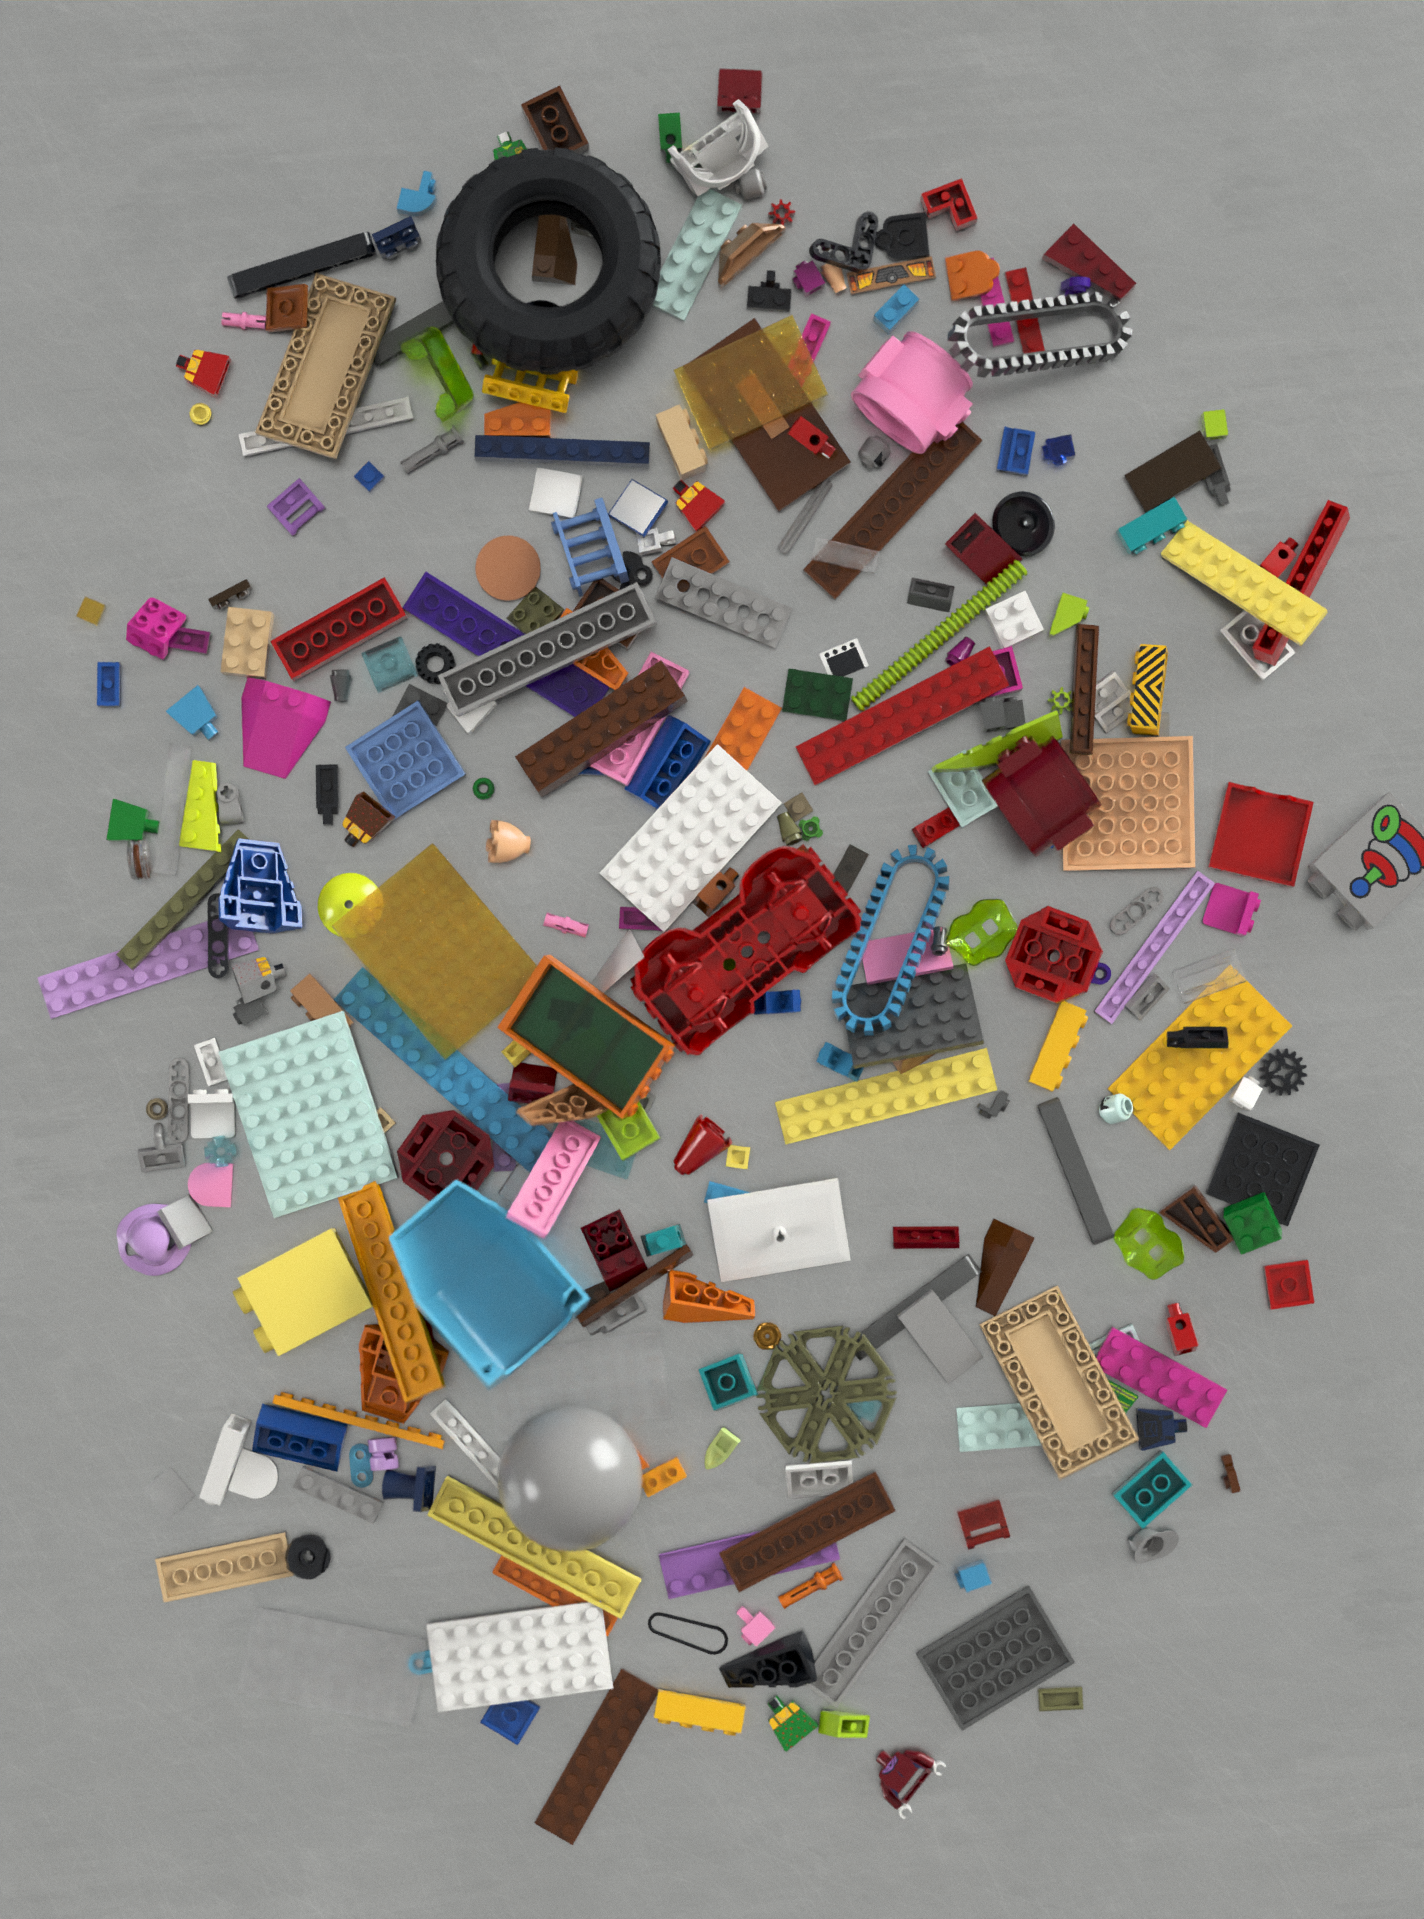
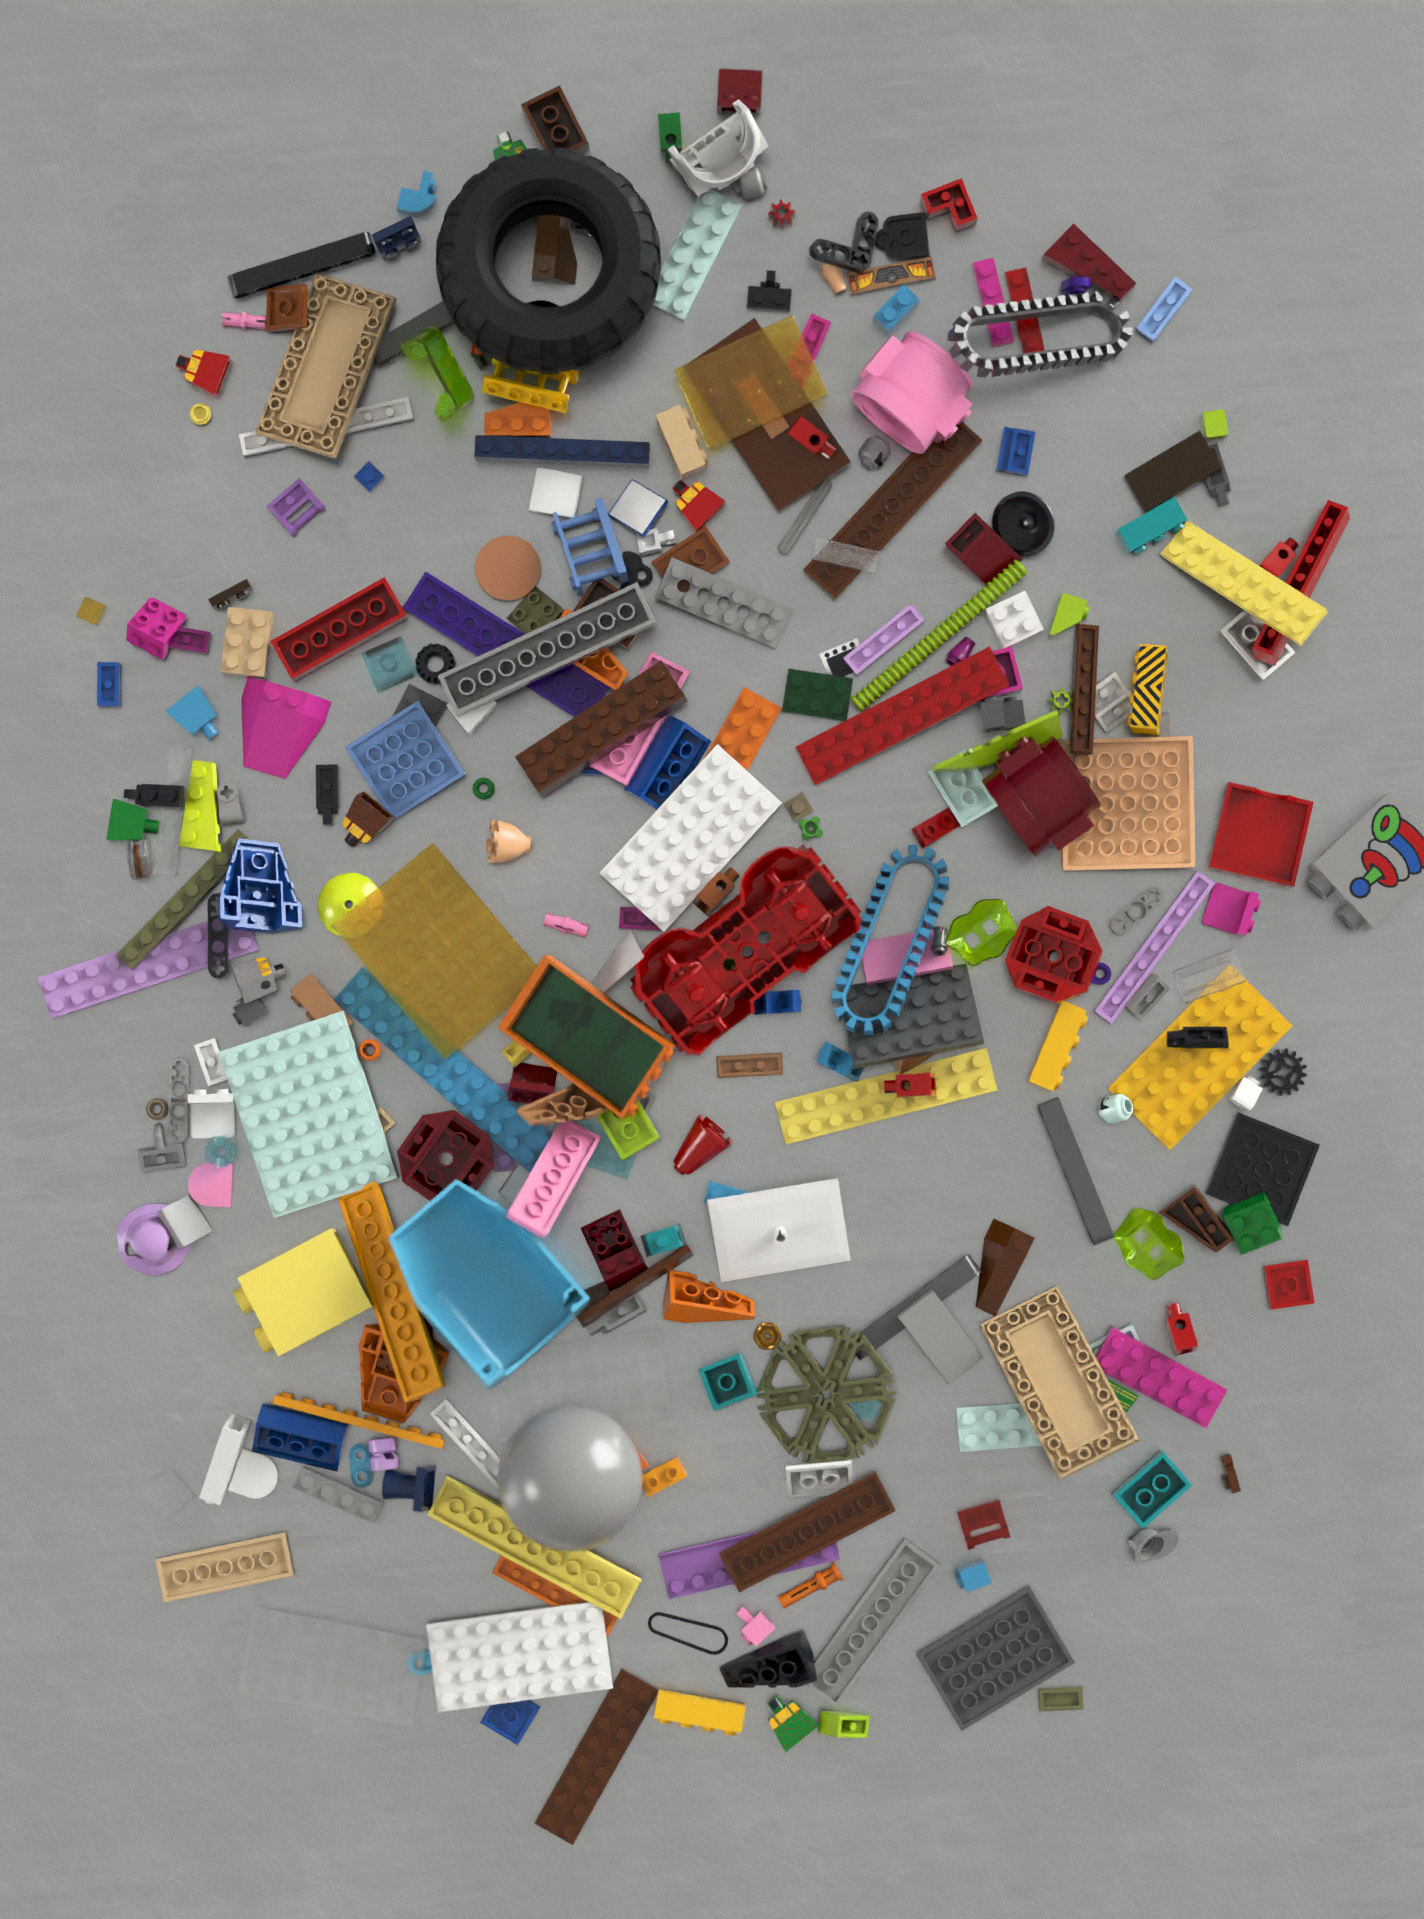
(156, 795): none -> black hinge
(296, 1563): black plate -> none
(340, 684): dark grey cone -> none
(363, 1049): none -> orange cone
(441, 444): light grey pin -> none
(720, 1448): yellowish green plate -> none
(738, 1157): light yellow plate -> none
(745, 248): medium nougat wedge -> none
(749, 1065): none -> medium nougat tile
(789, 830): olive cone -> none
(807, 278): magenta brick -> none
(850, 867): clear smoke tile -> none
(883, 639): none -> lavender plate
(903, 1776): dark red torso -> none
(921, 1085): none -> red torso
(926, 1237): dark red plate -> none
(930, 594): dark grey slope -> none
(971, 274): orange plate -> none
(1000, 1103): dark grey bracket -> none
(1058, 450): clear blue brick -> none
(1157, 1428): torso -> none
(1163, 309): none -> light blue plate

